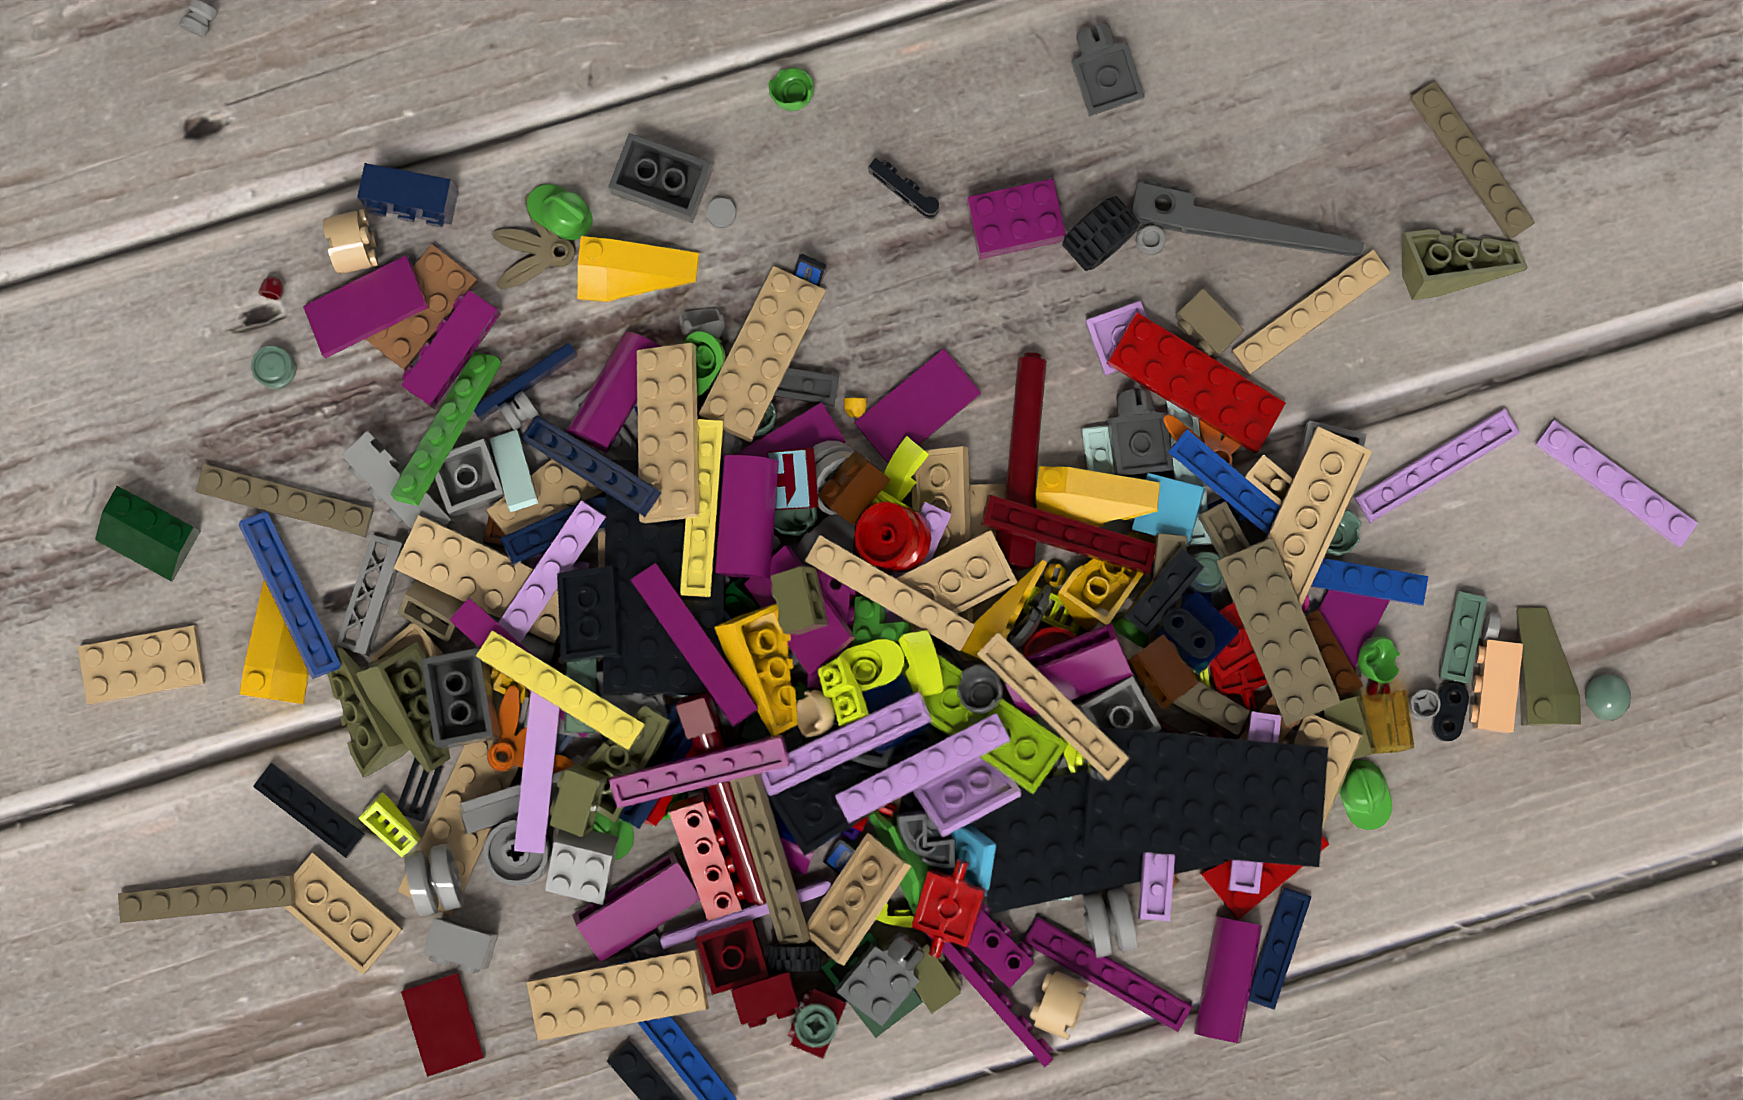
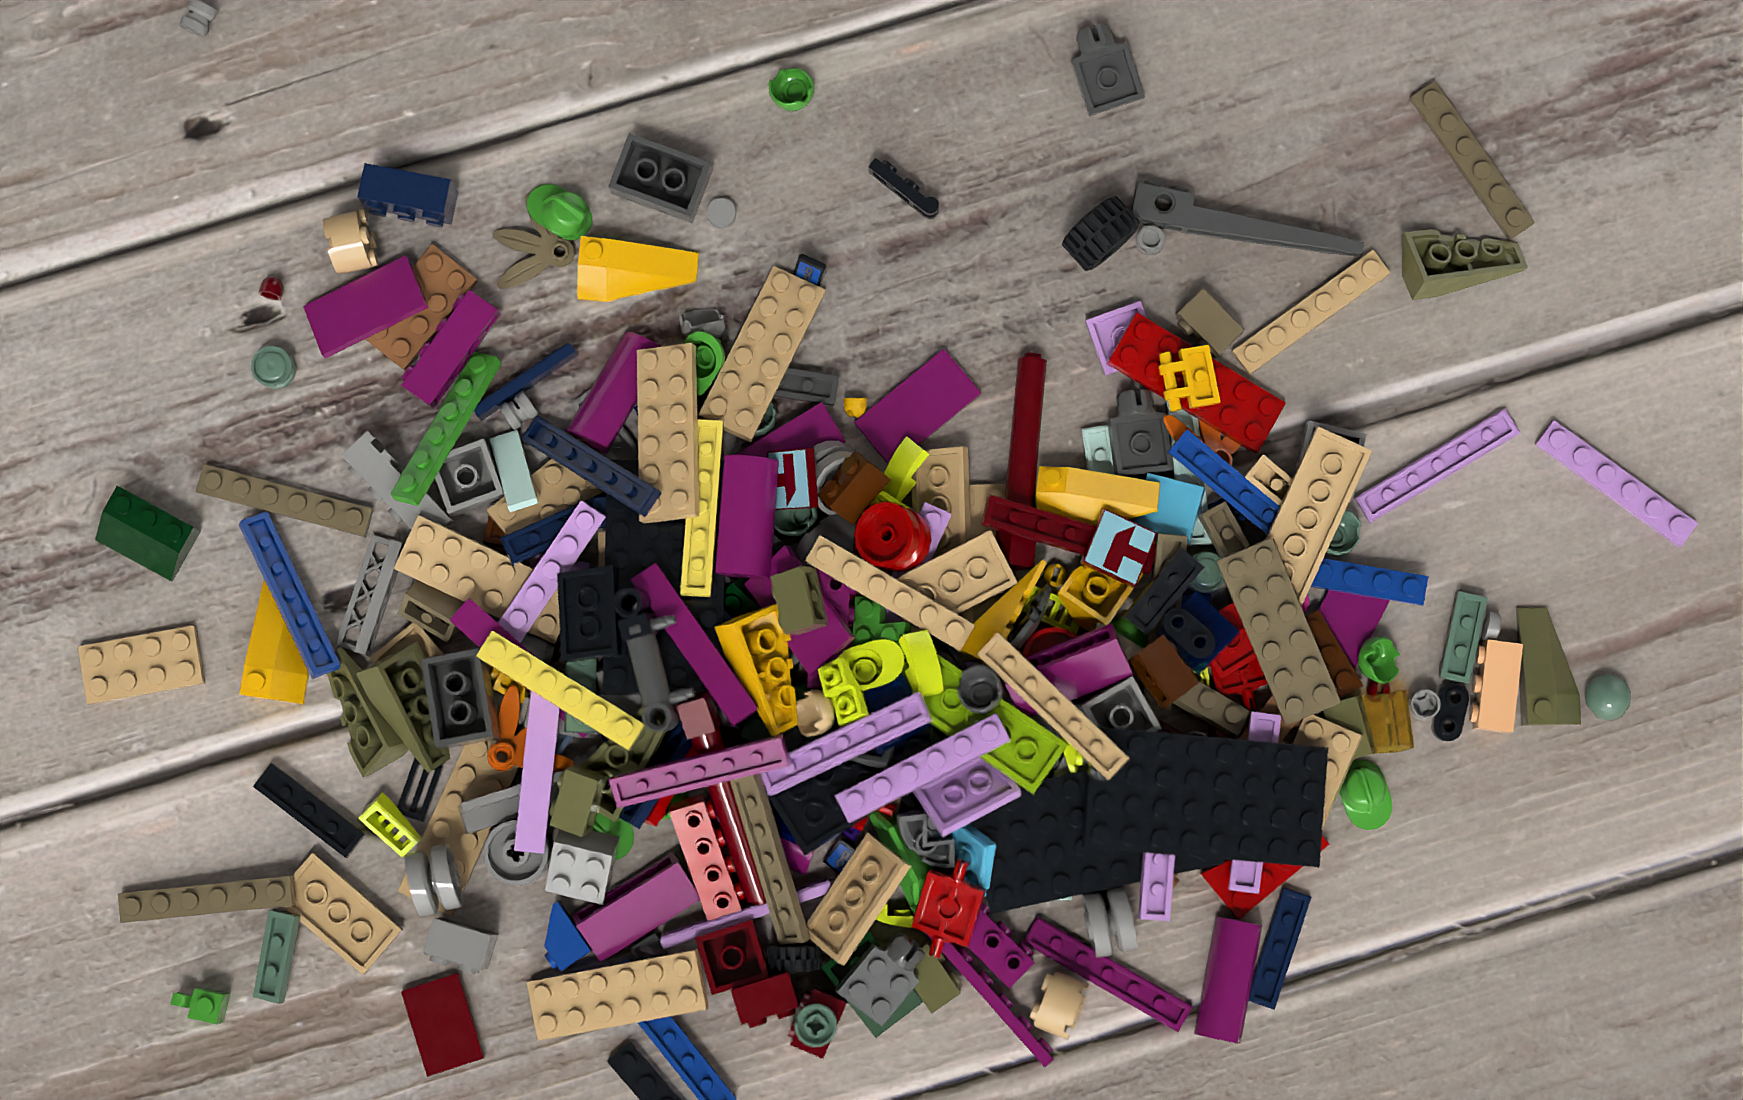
(204, 1004): none -> bright green brick
(276, 956): none -> sand green plate
(563, 939): none -> blue slope
(640, 634): none -> dark grey piece
(1016, 219): magenta brick -> none
(1118, 548): none -> tile
(1197, 374): none -> yellow plate

